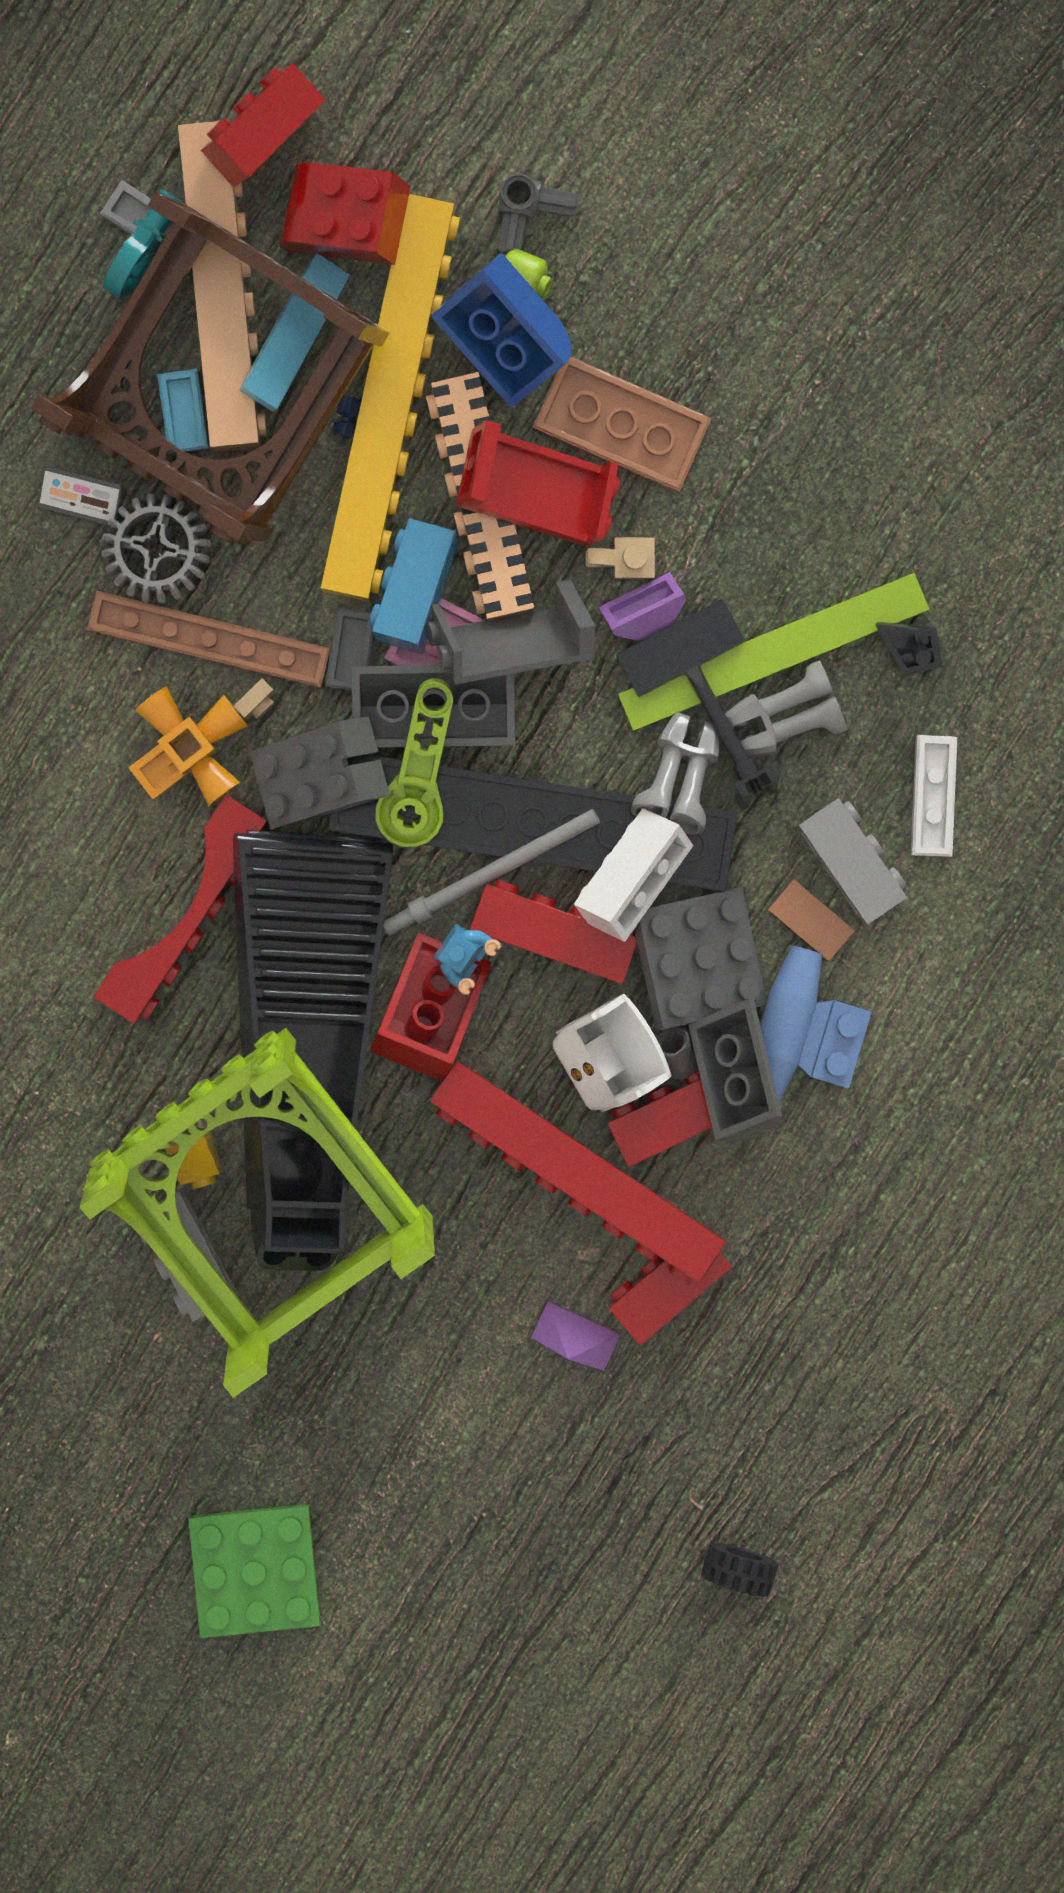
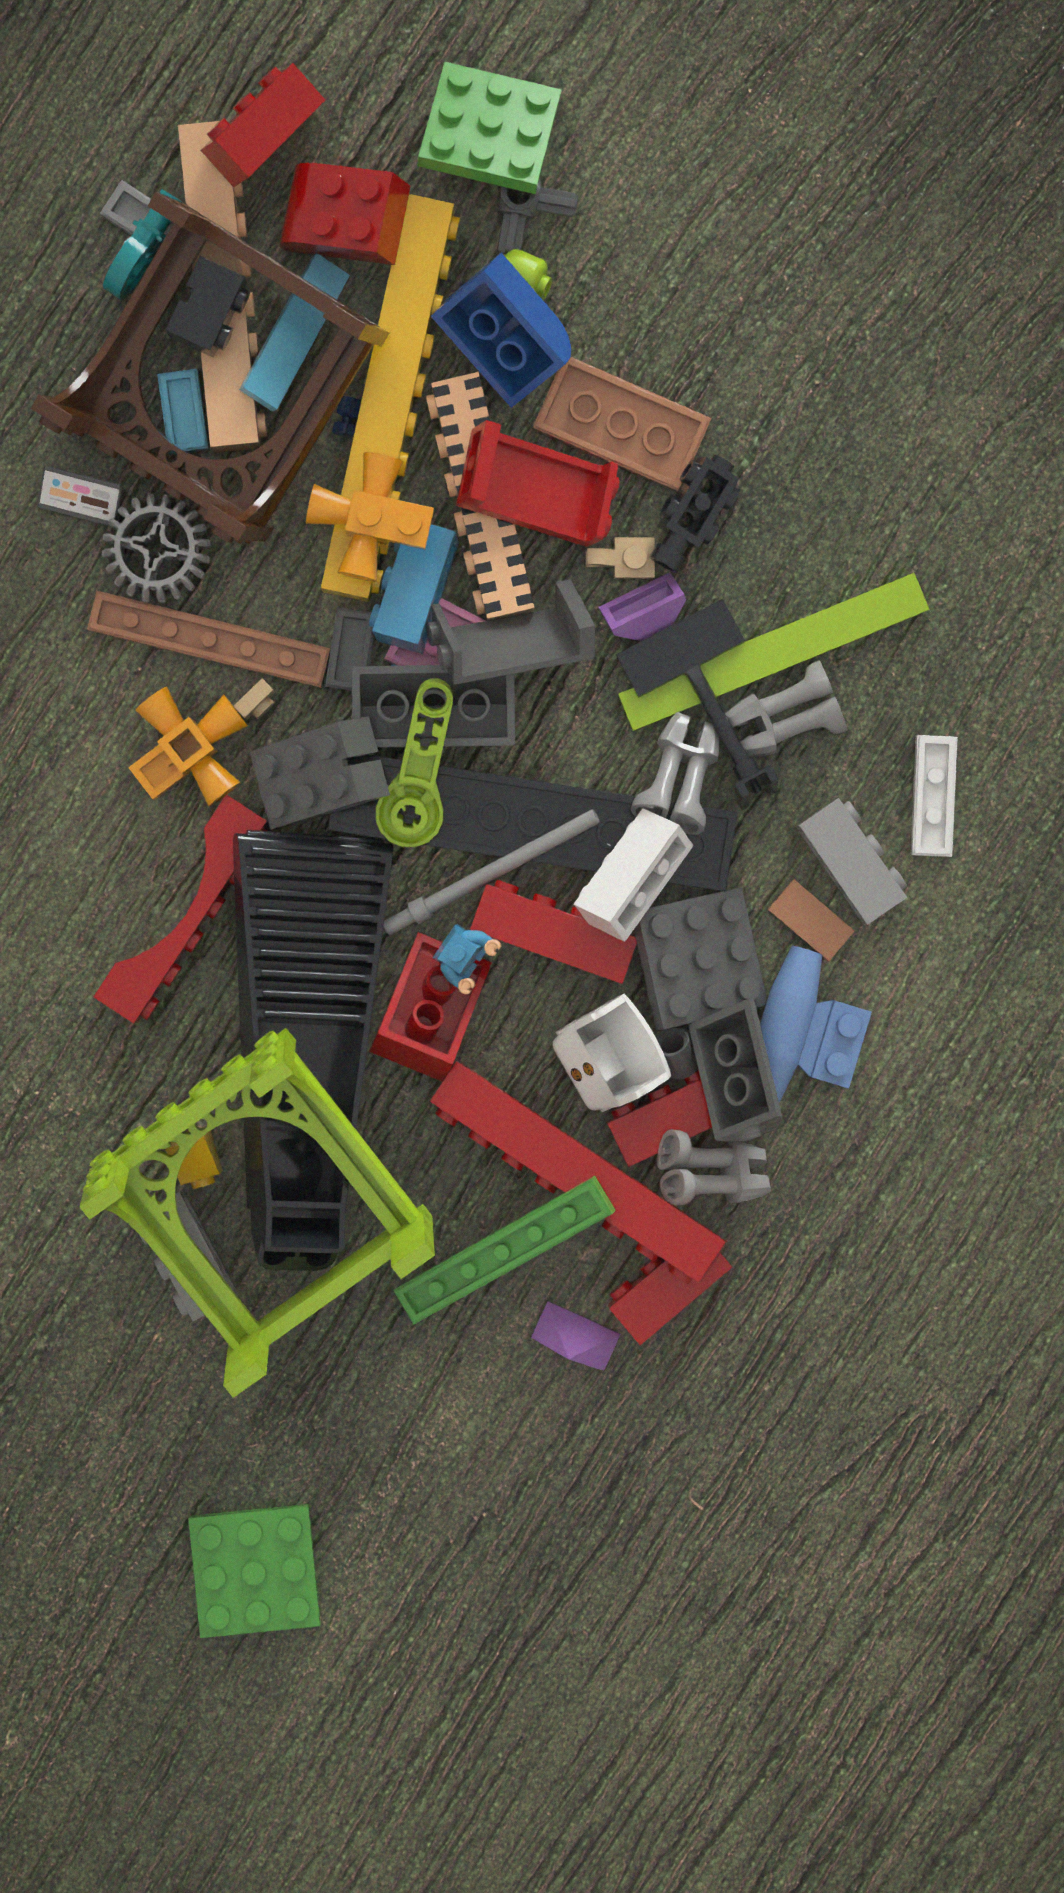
(207, 314): none -> black brick
(371, 516): none -> light orange brick
(489, 128): none -> bright green plate
(504, 1250): none -> bright green tile
(699, 506): none -> black brick
(733, 1159): none -> light grey piece
(739, 1569): black tyre -> none
(911, 646): black piece -> none

